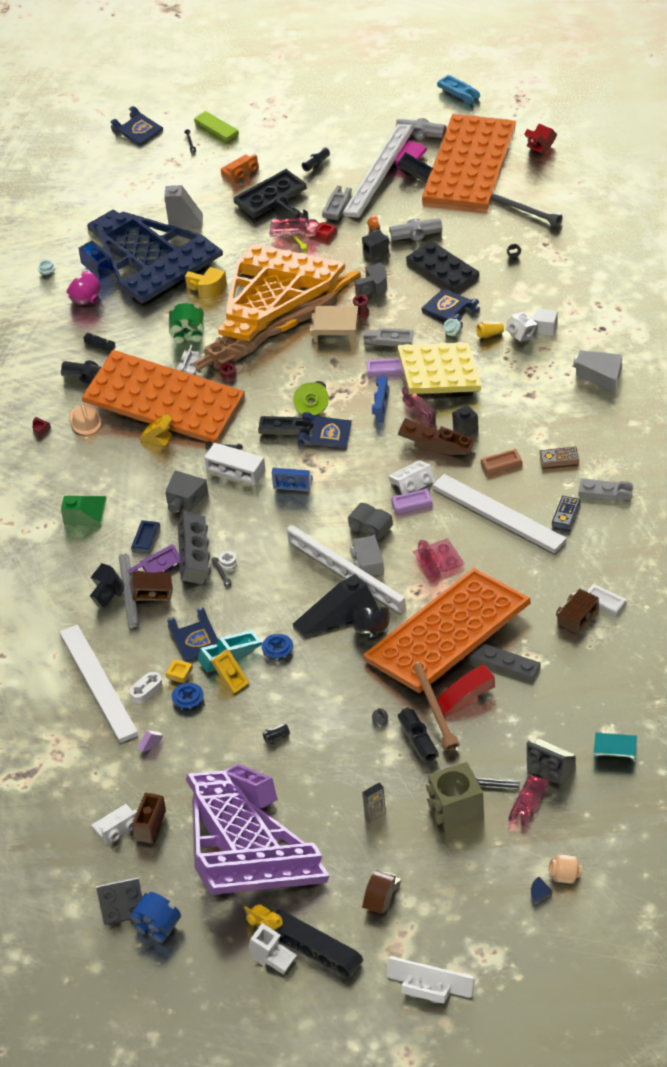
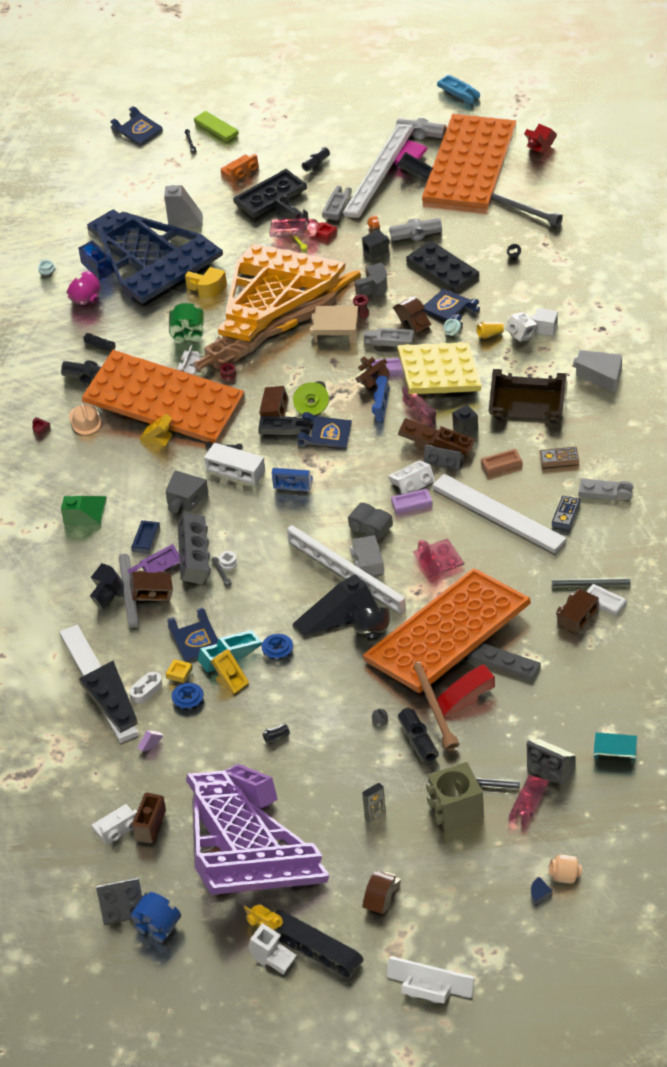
(110, 695): none -> black wing
(274, 401): none -> reddish brown hinge
(366, 378): none -> reddish brown hips
(412, 311): none -> reddish brown brick
(443, 457): none -> dark grey hinge
(527, 397): none -> dark brown windscreen
(589, 582): none -> pearl dark grey bar

